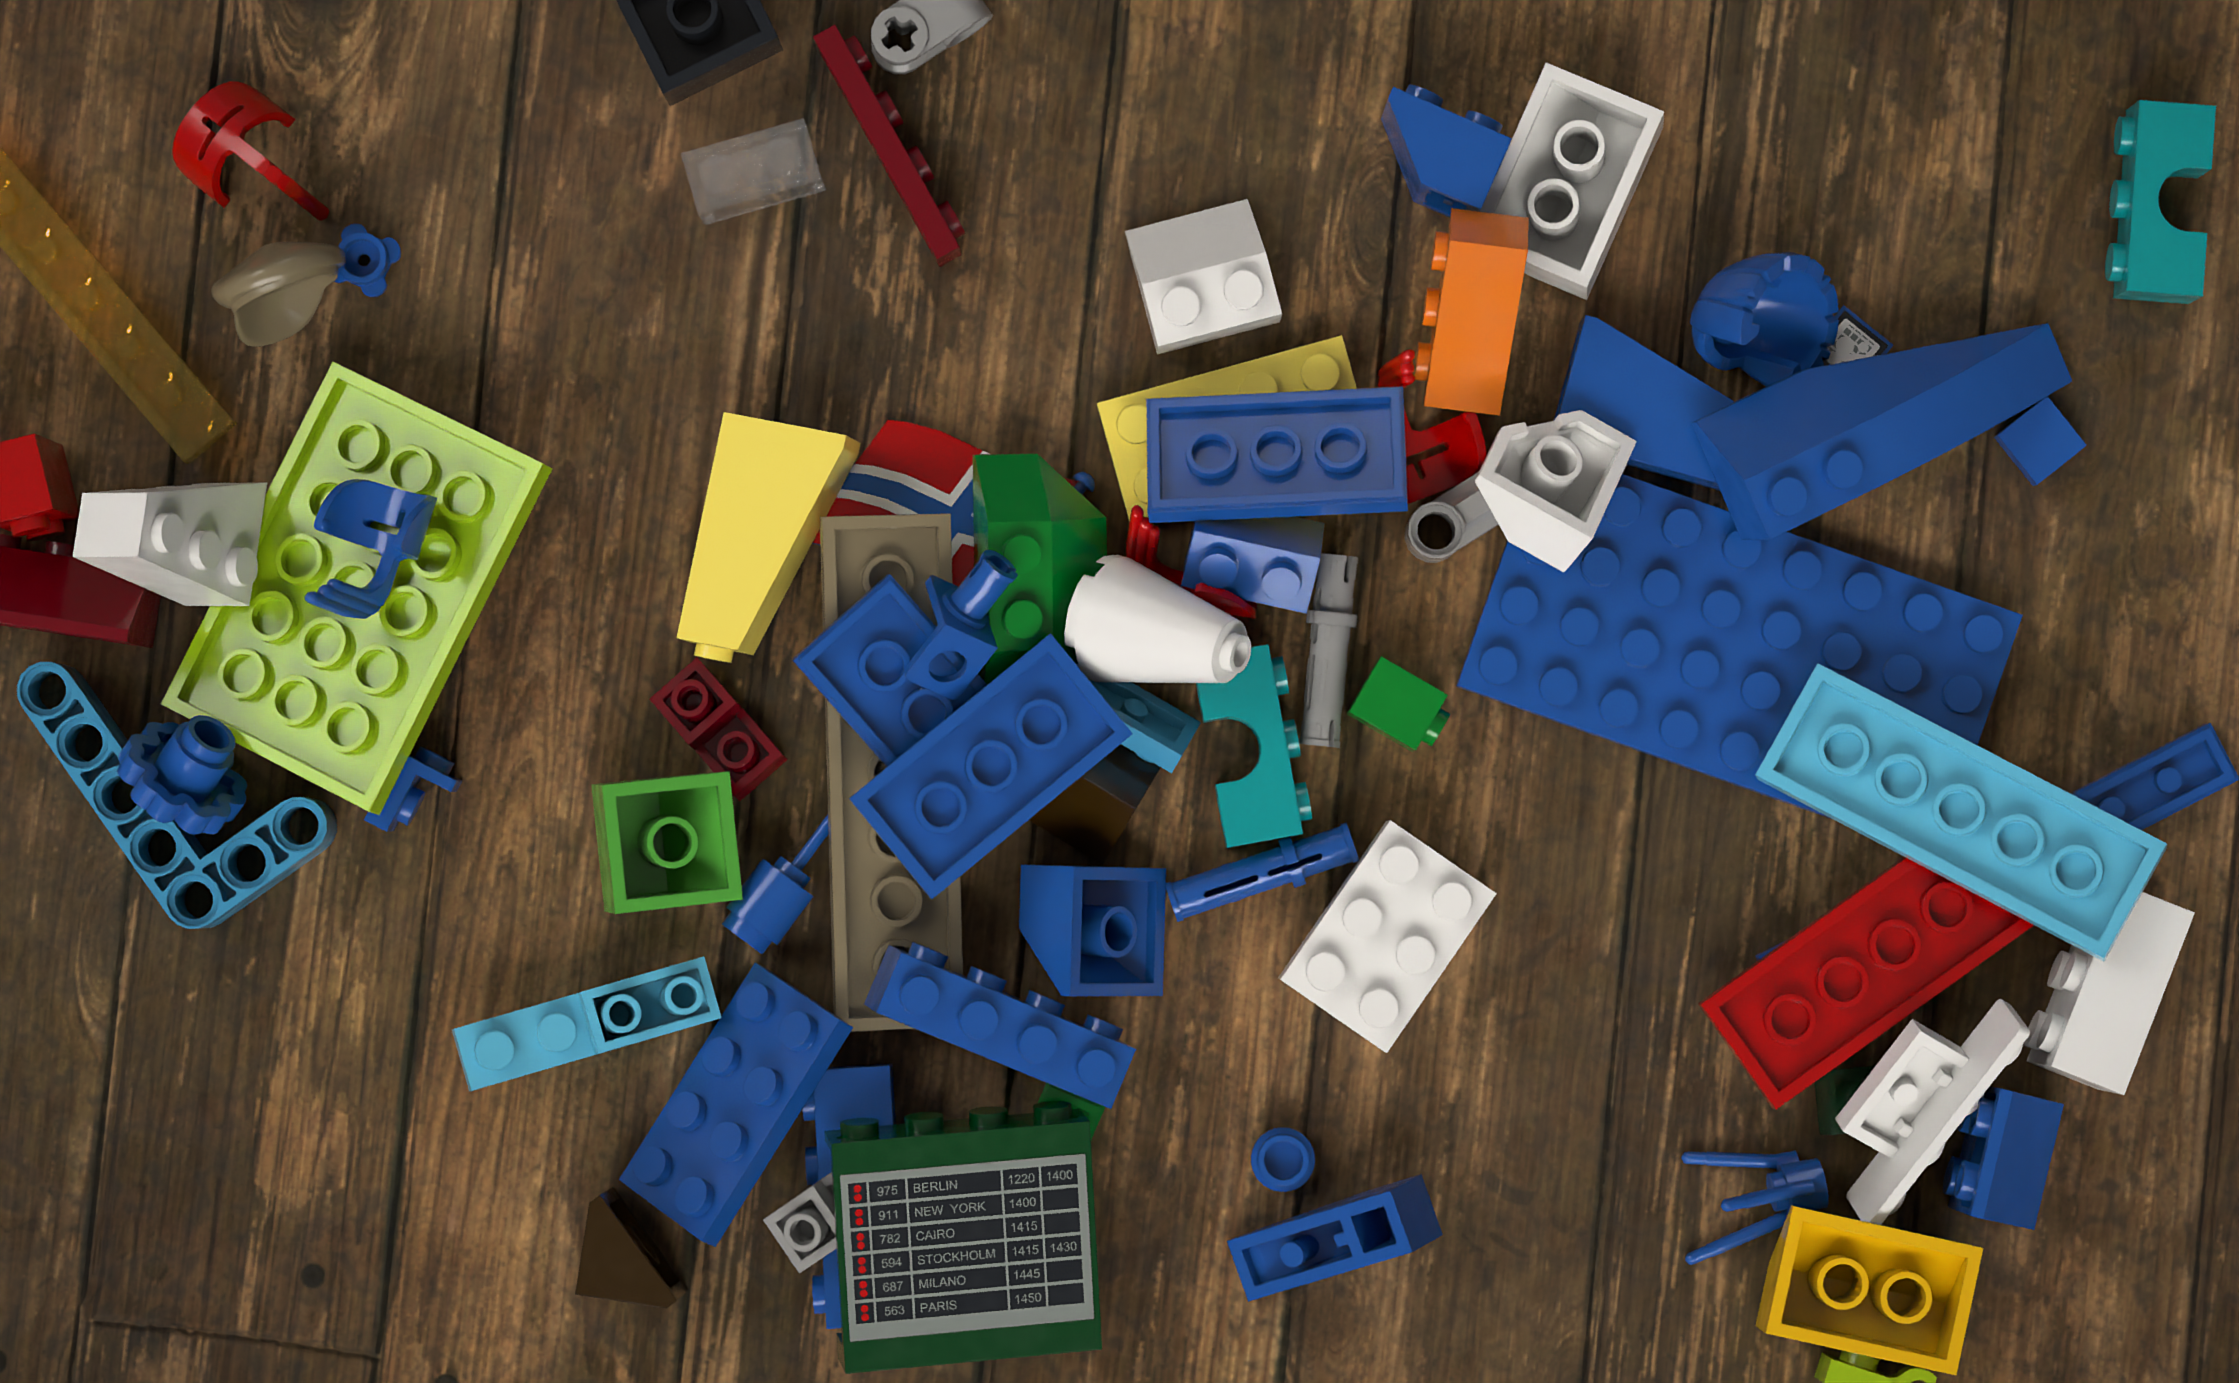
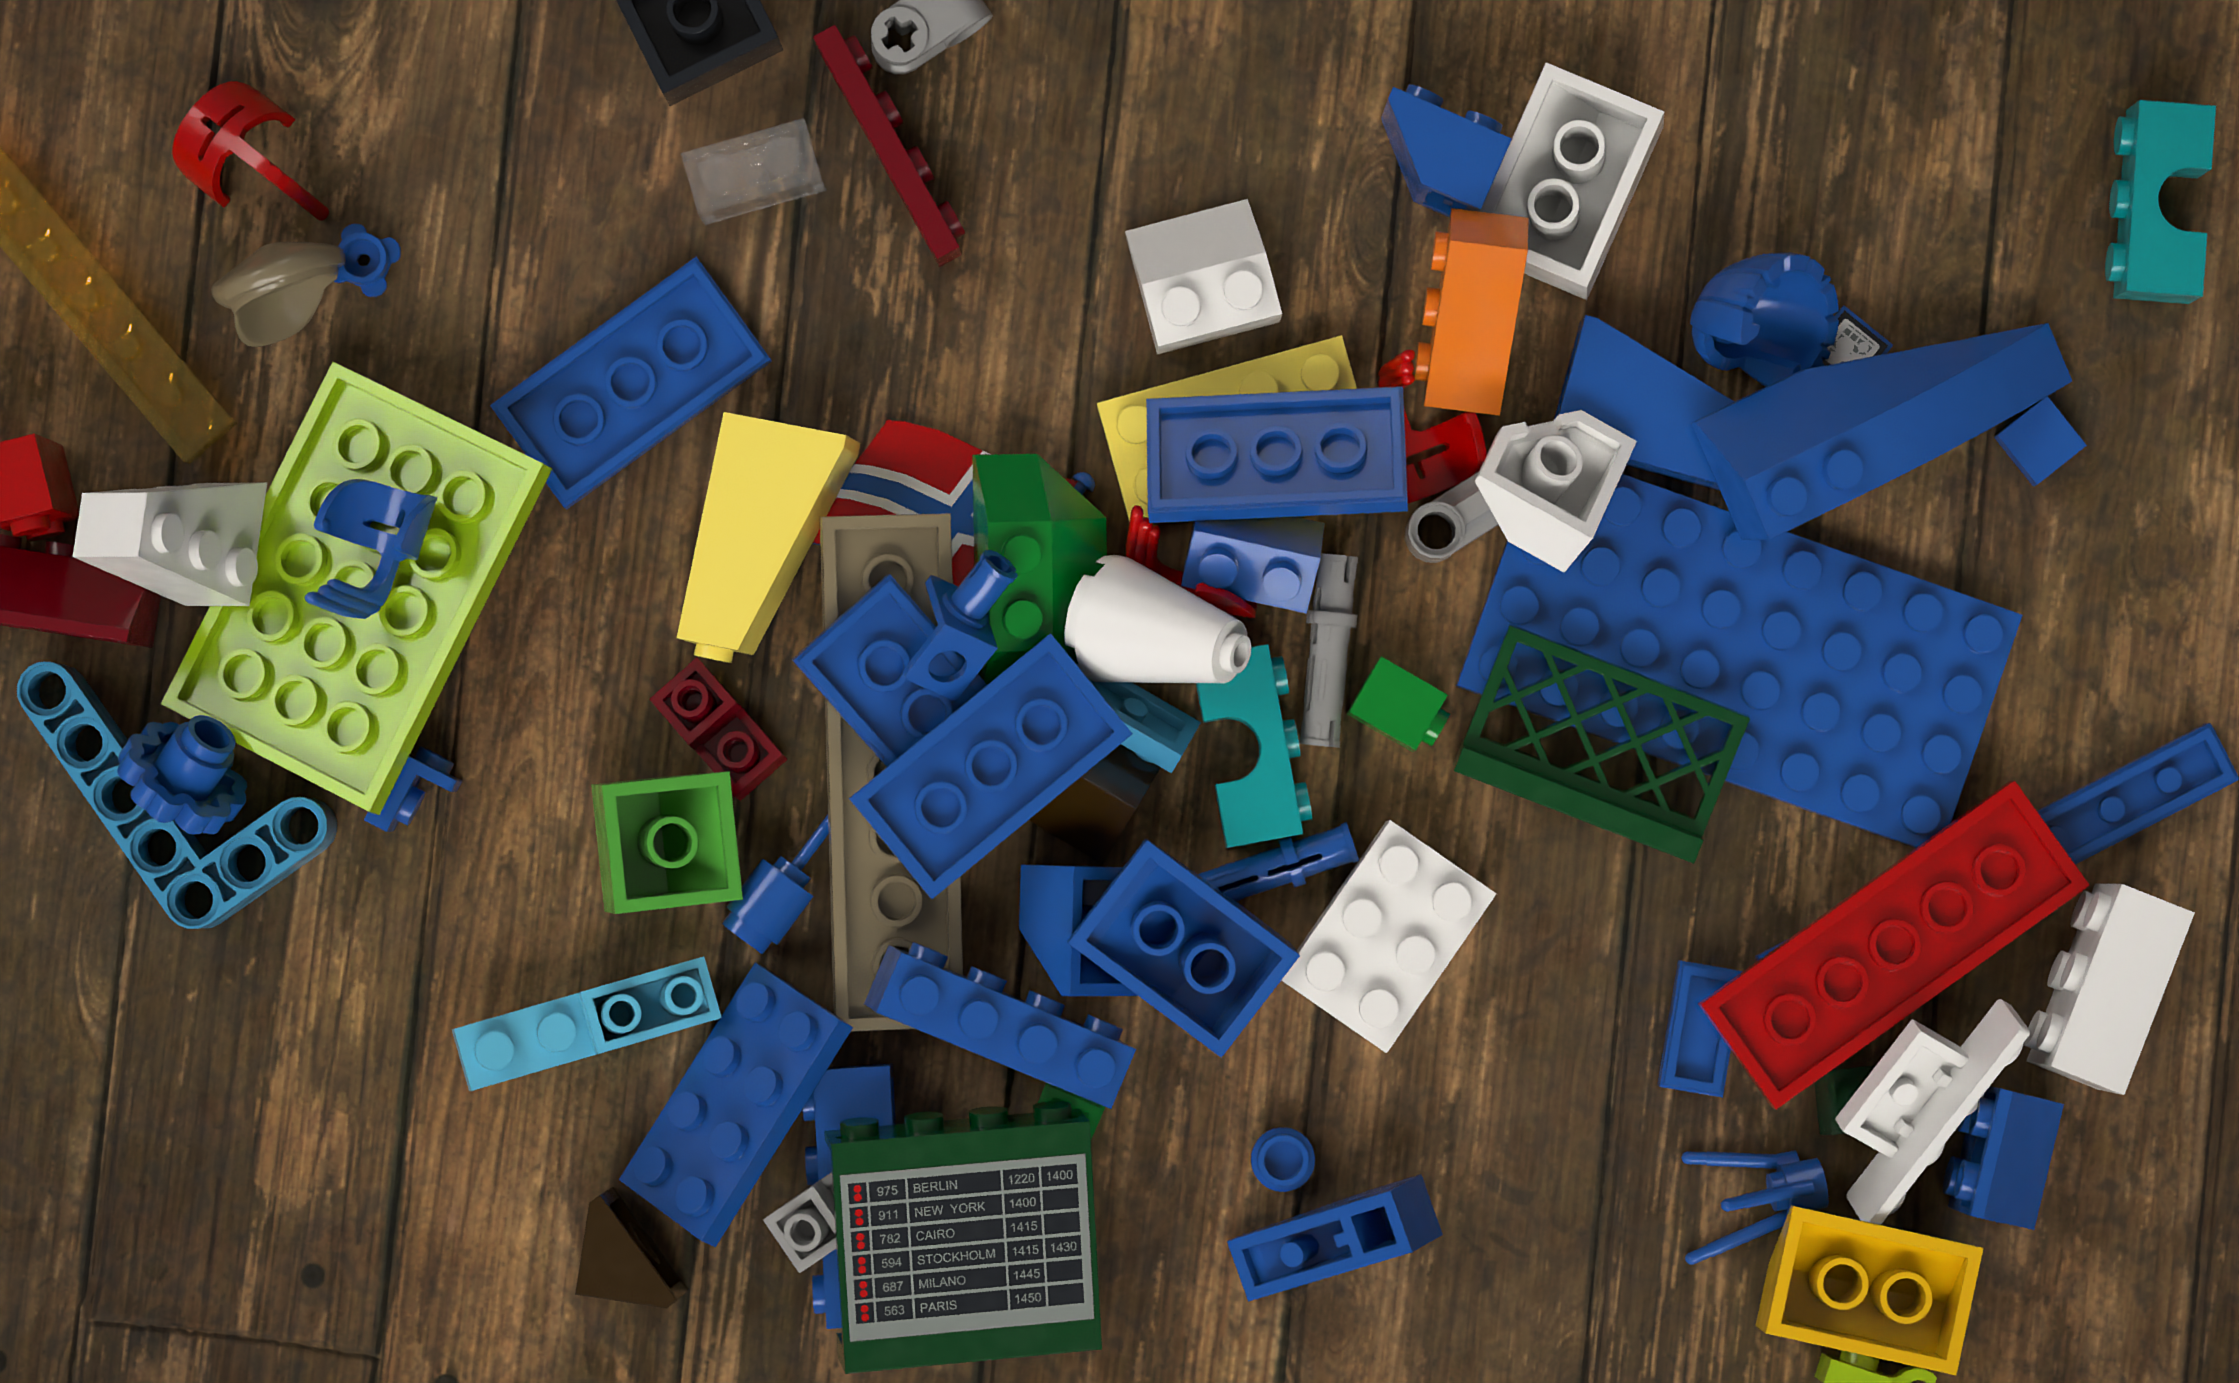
(631, 382): none -> blue tile
(1184, 947): none -> blue slope
(1578, 794): none -> dark green fence
(1693, 1050): none -> blue tile
(1961, 812): medium azure plate -> none

